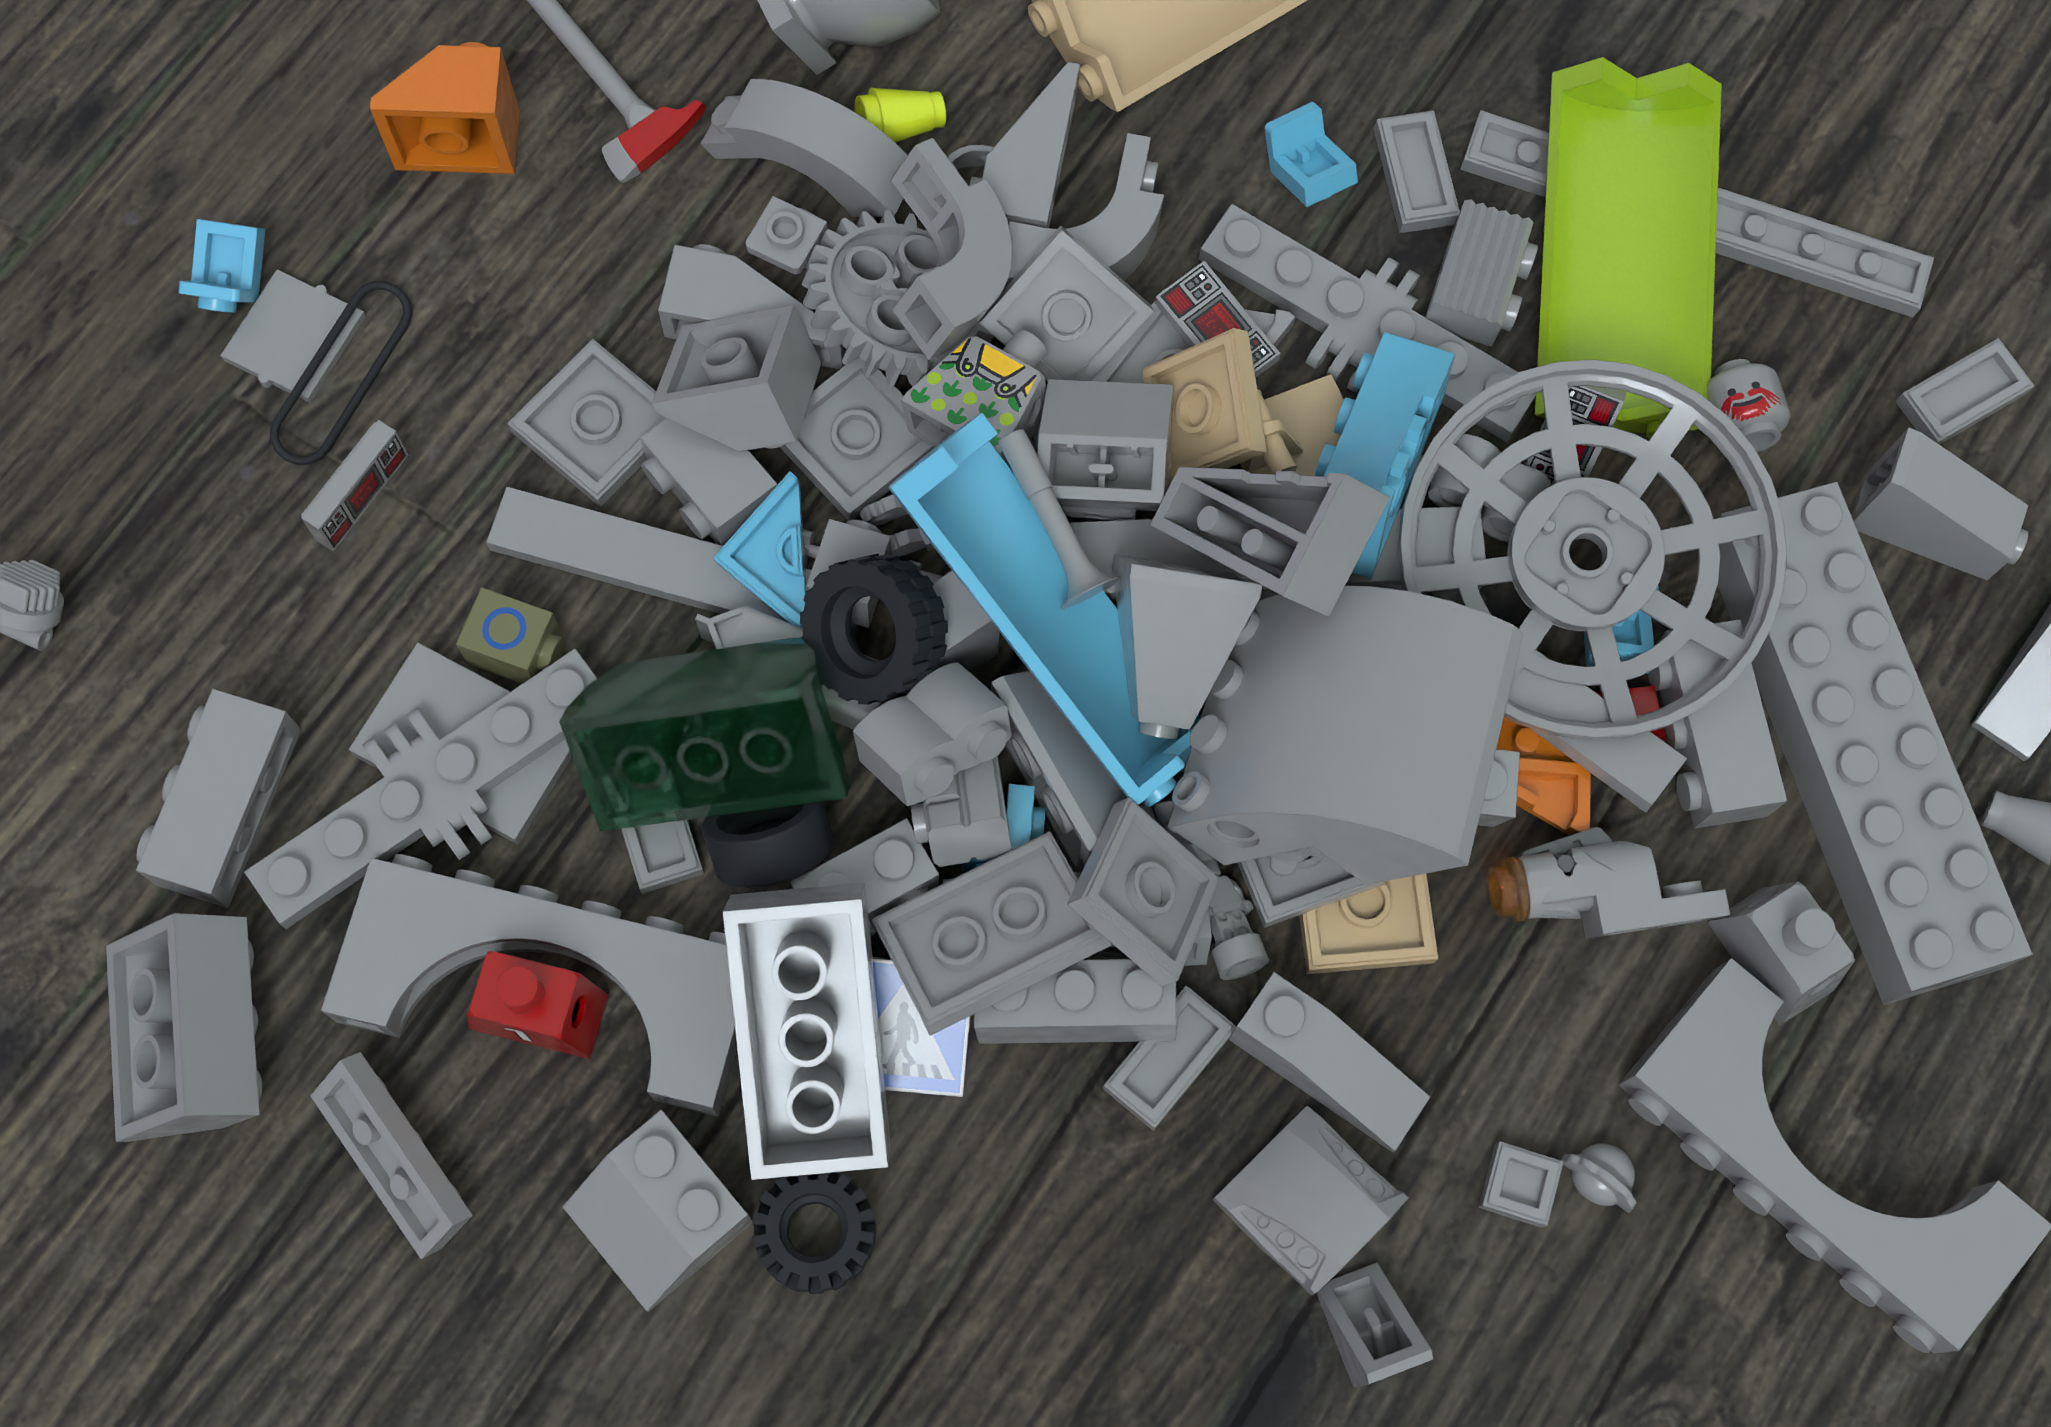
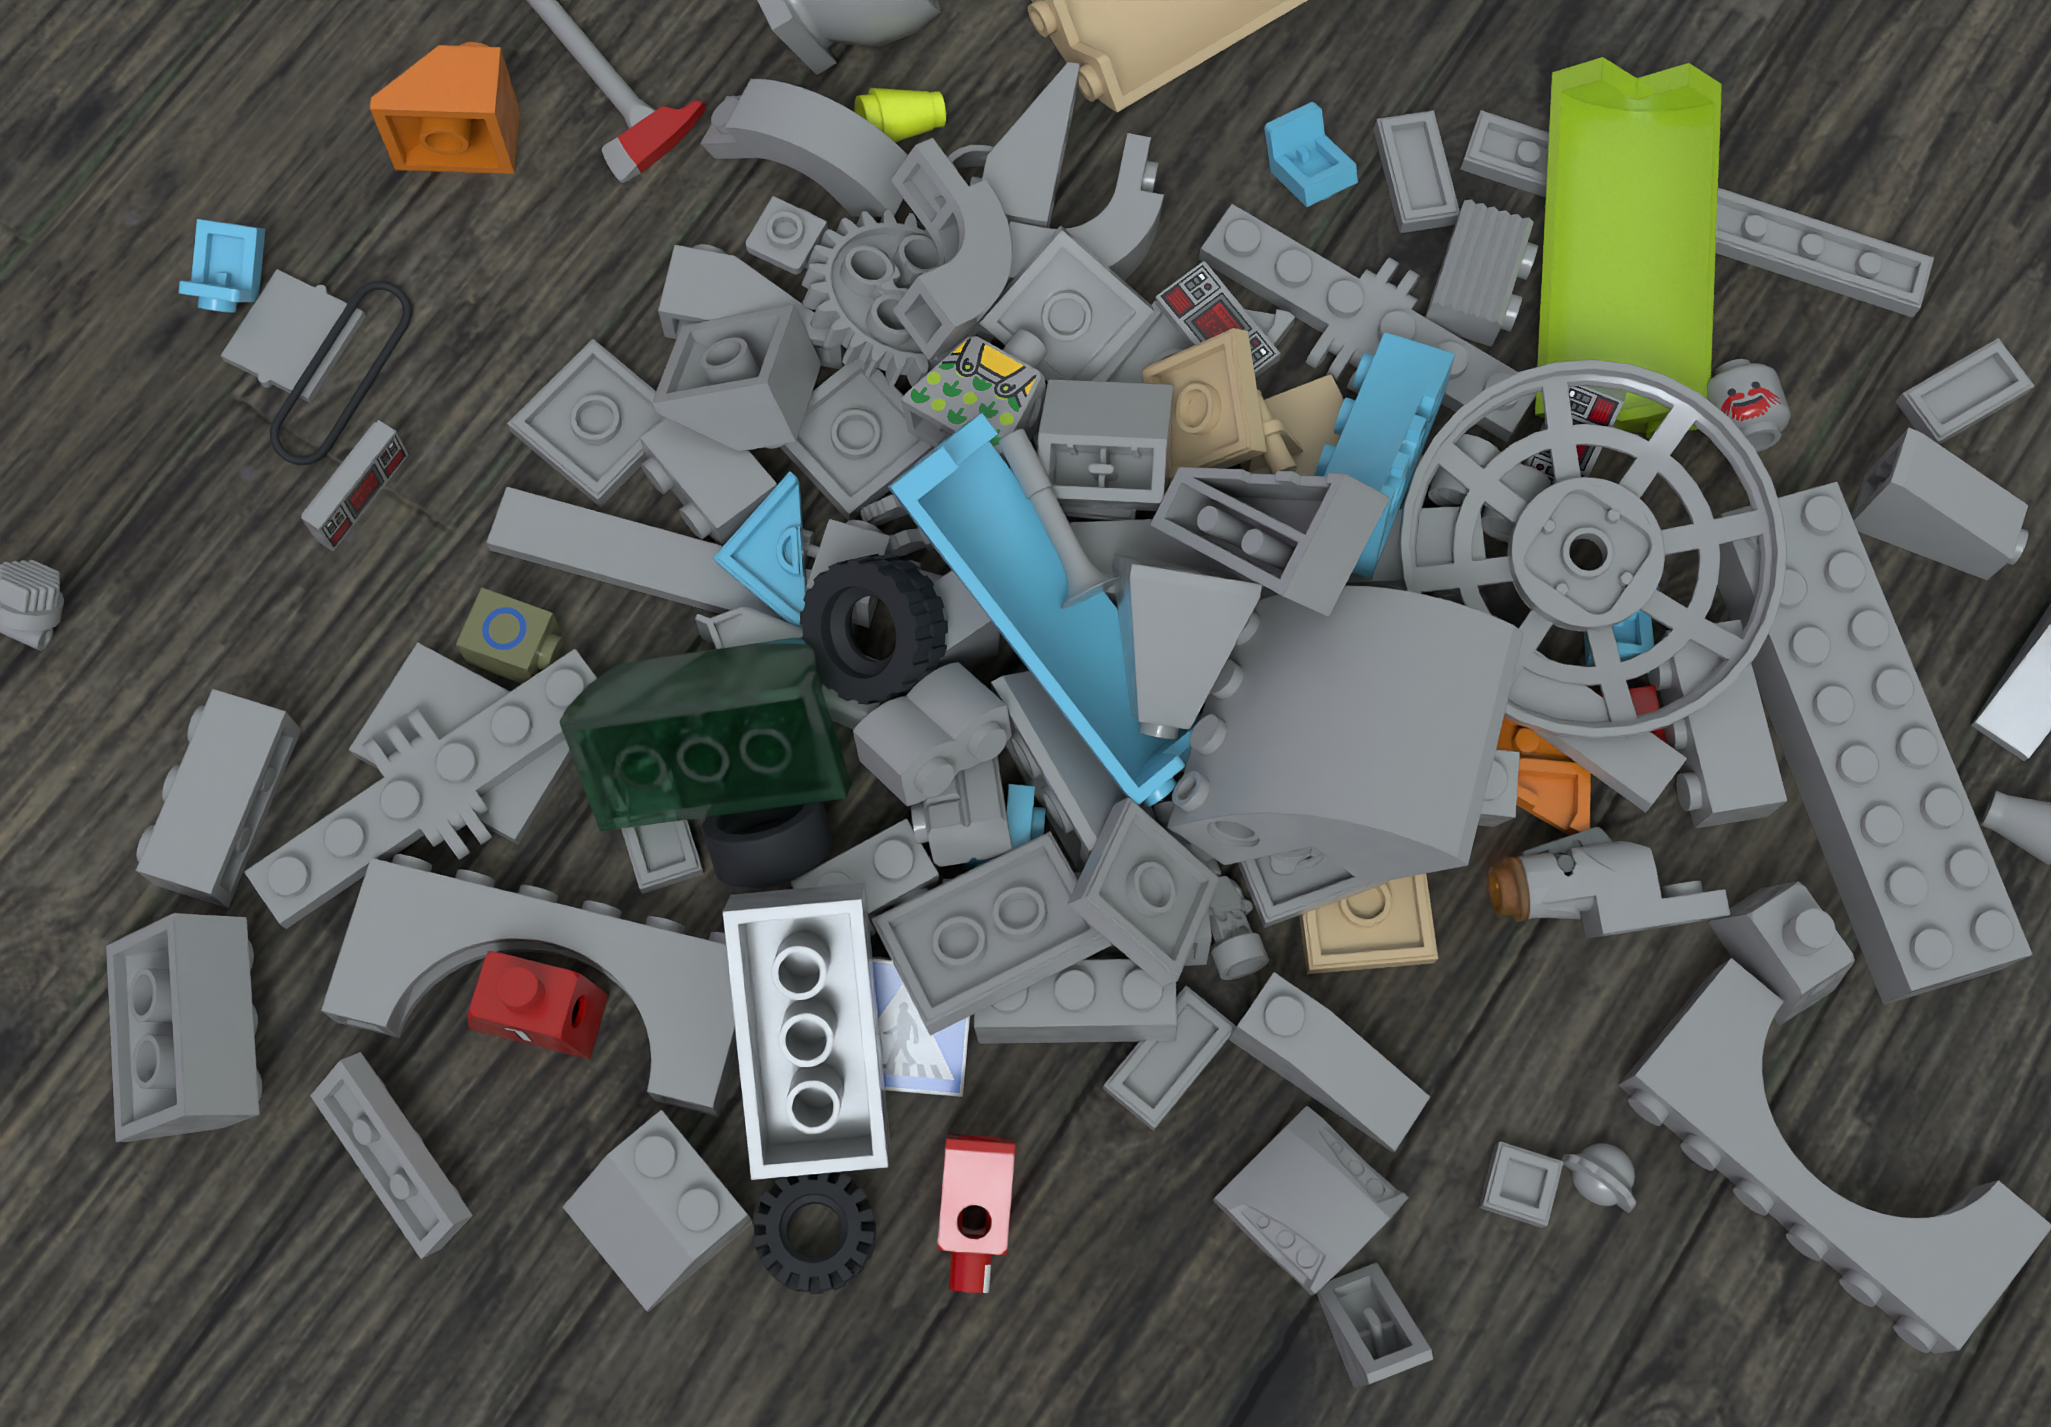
(980, 1174): none -> torso

